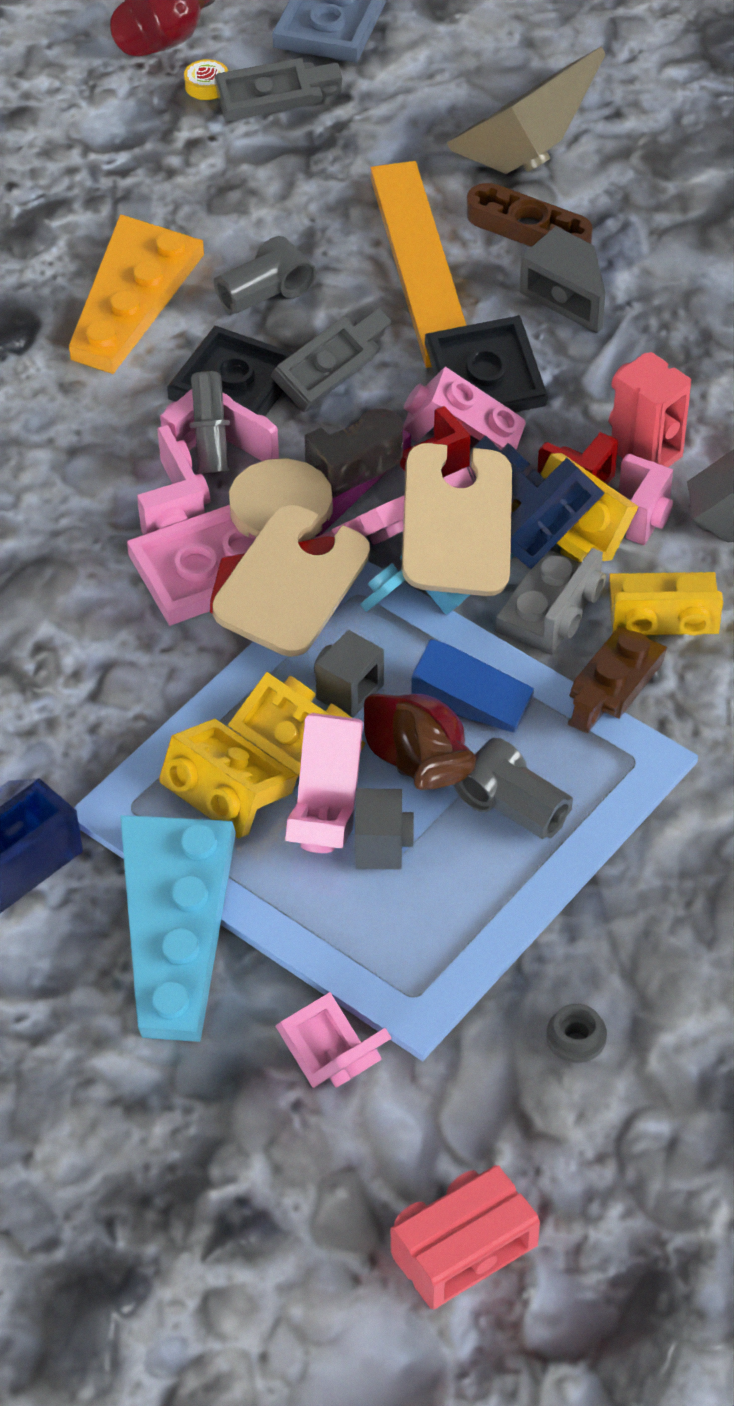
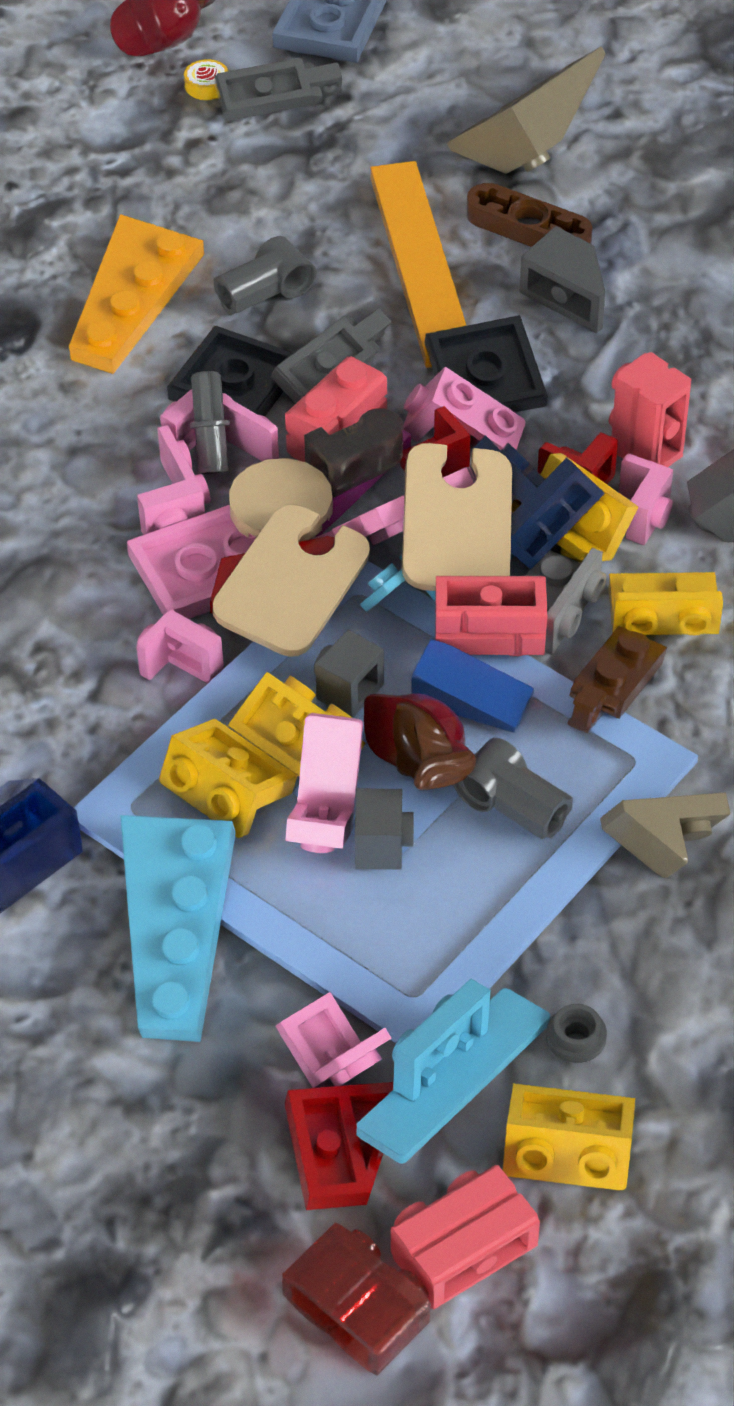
(181, 643): none -> bright pink bracket
(330, 1157): none -> red wing
(335, 403): none -> coral brick
(357, 1297): none -> clear red brick
(448, 1064): none -> medium azure bracket
(492, 614): none -> coral brick
(568, 1137): none -> yellow bracket
(659, 826): none -> dark tan slope

